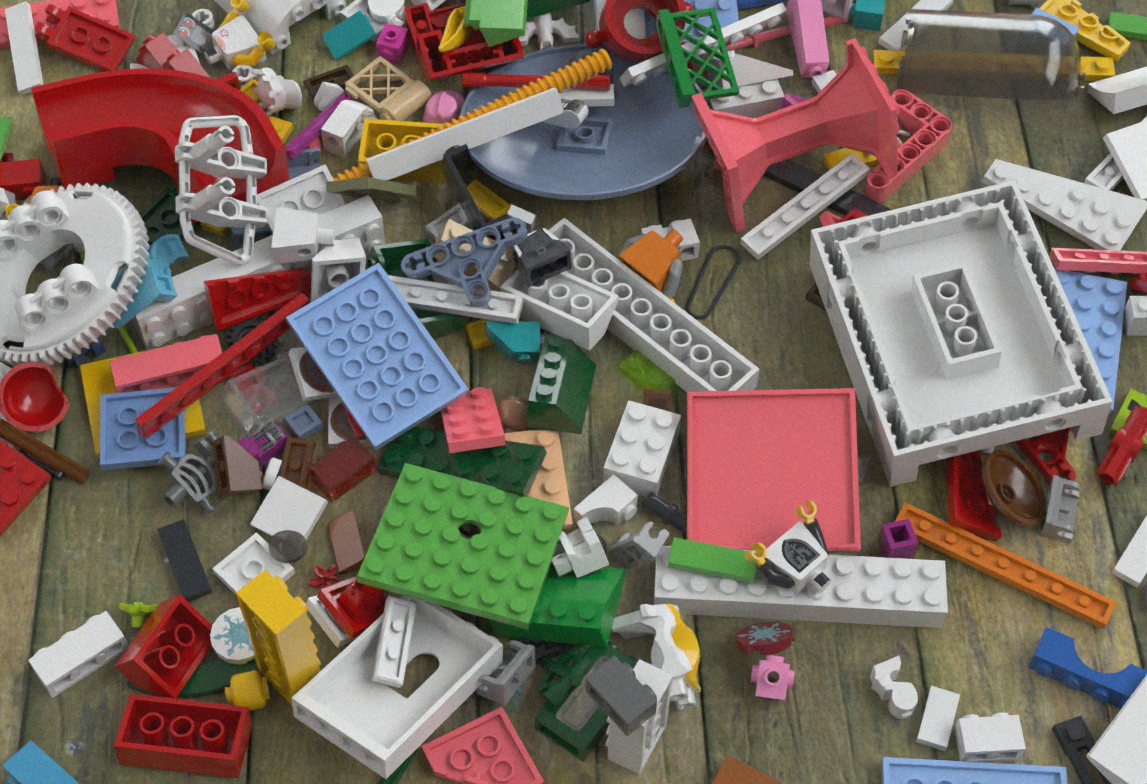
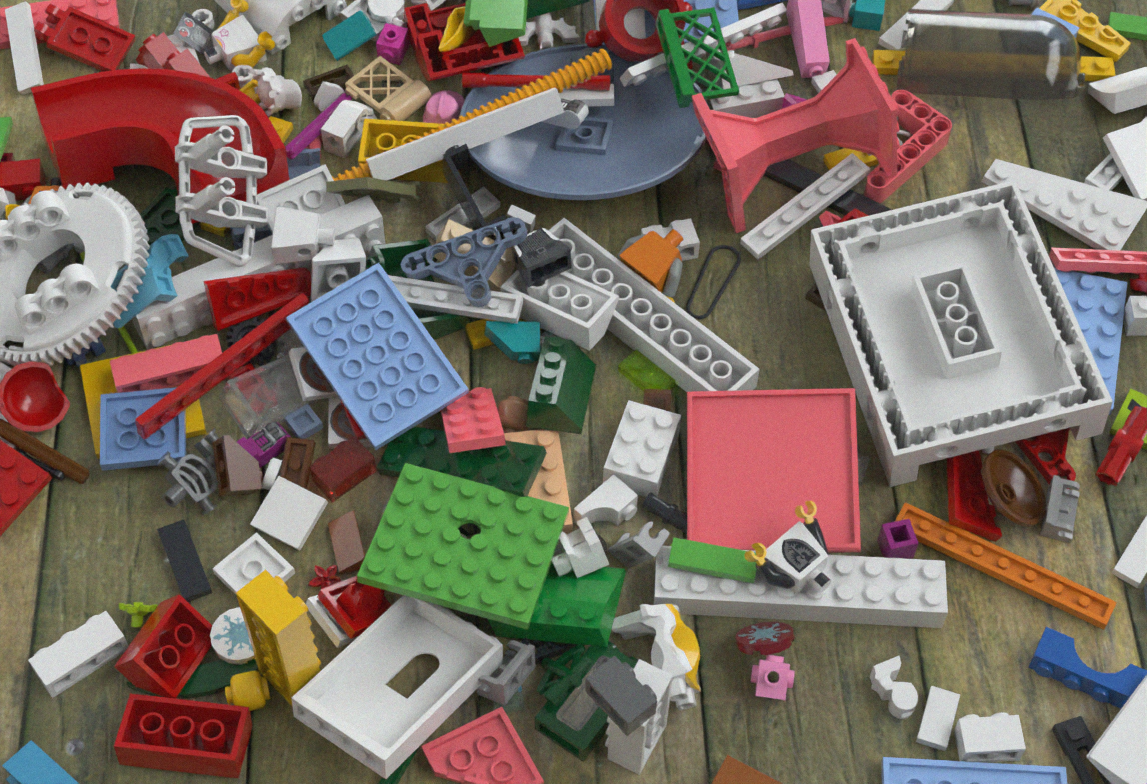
(287, 546): clear smoke piece -> none
(394, 641): white tile -> none
(488, 203): yellow tile -> none

